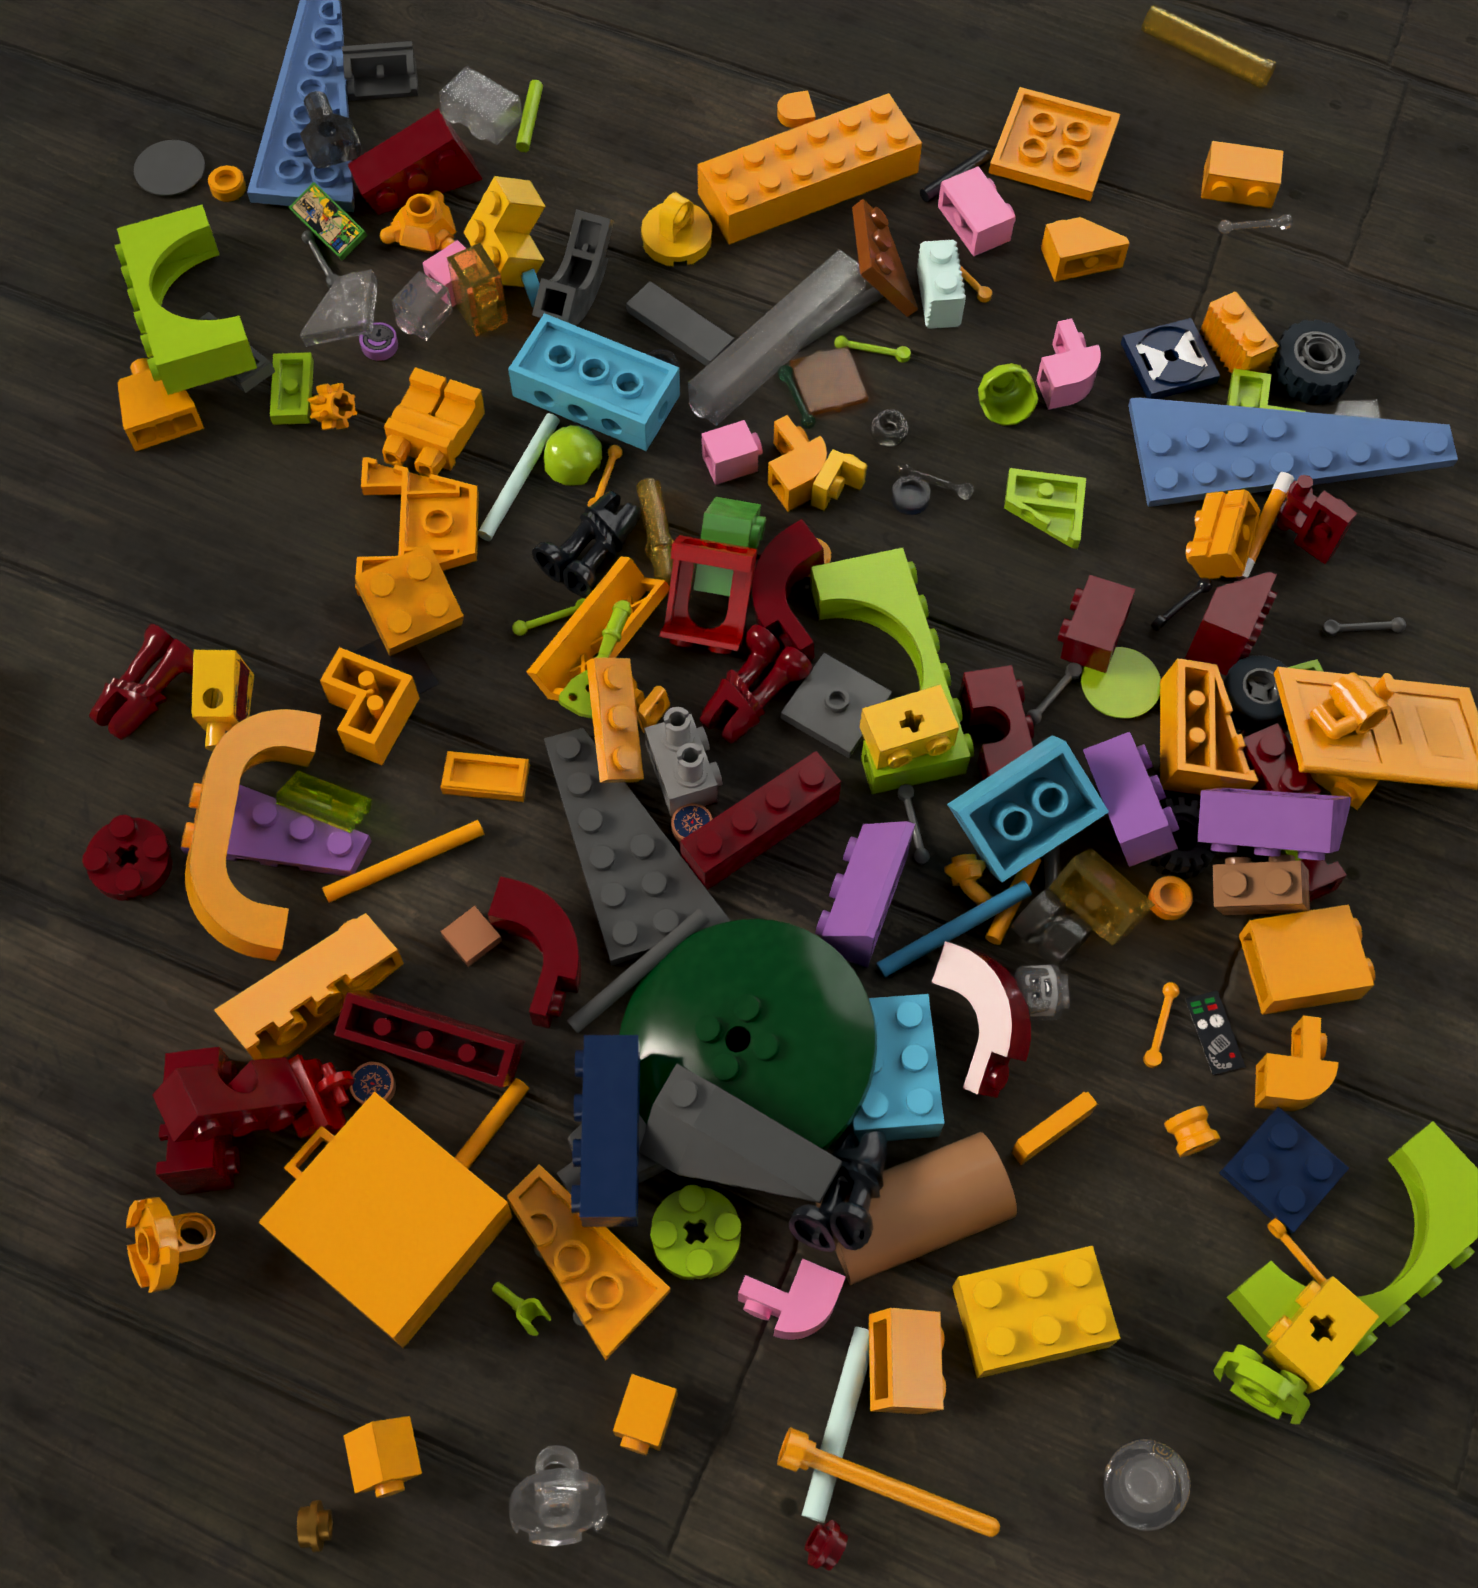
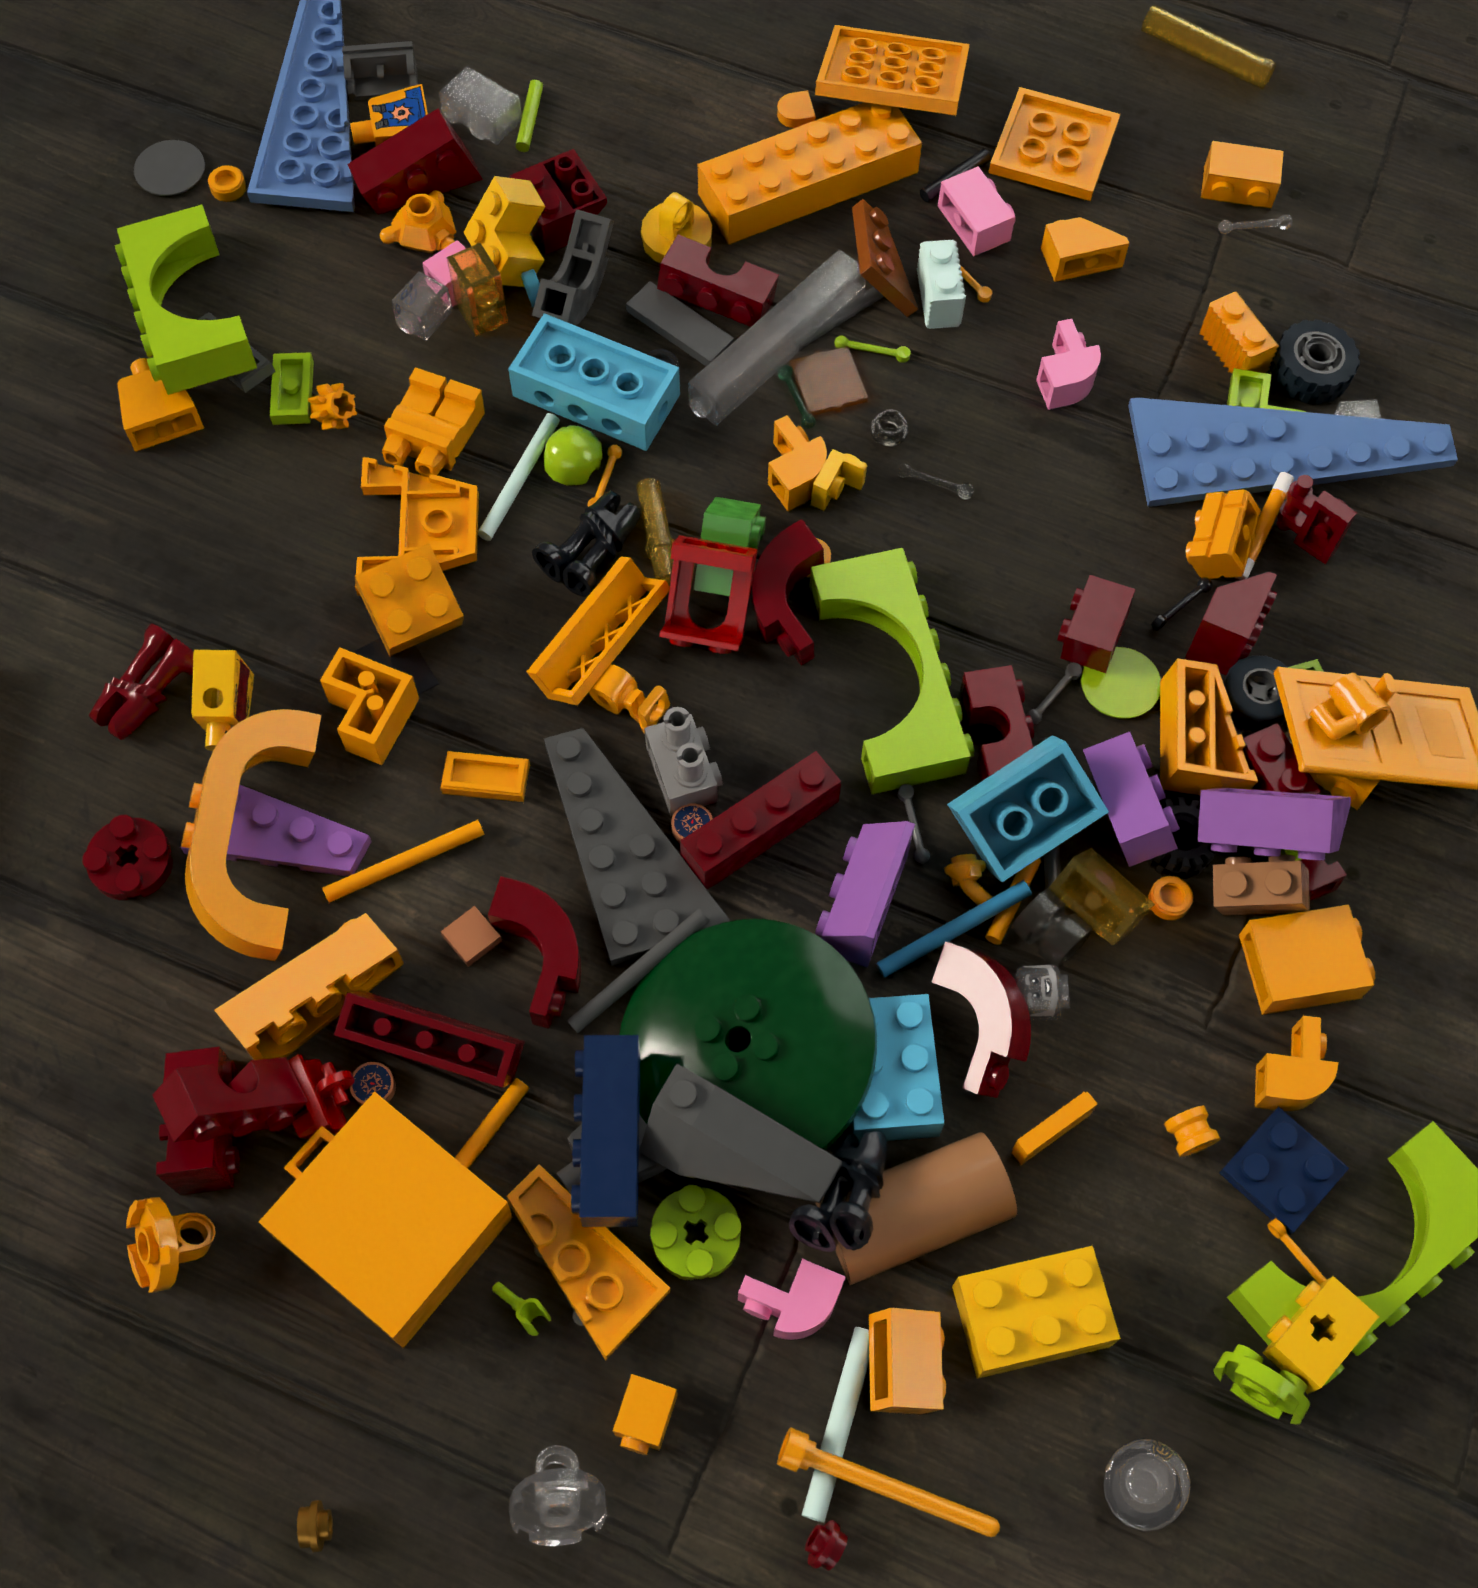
(309, 238): dark grey hinge -> none
(323, 801): clear neon green tile -> none
(328, 136): clear smoke piece -> none
(328, 221): tile -> none
(344, 310): clear wing -> none
(380, 343): tile -> none
(382, 1456): light orange brick -> none
(390, 115): none -> torso
(520, 627): lime hinge -> none
(563, 187): none -> dark red slope
(578, 684): lime piece -> none
(614, 720): light orange plate -> none
(731, 452): bright pink brick -> none
(734, 692): dark red piece -> none
(738, 296): none -> dark red arch
(831, 704): dark grey plate -> none
(893, 70): none -> light orange plate
(909, 727): yellow brick -> none
(910, 495): clear smoke tile -> none
(1007, 394): lime hair -> none
(1048, 502): lime wing -> none
(1153, 1057): light orange hinge -> none
(1166, 378): dark blue piece -> none
(1215, 1032): black sticker -> none
(1332, 627): dark grey hinge -> none

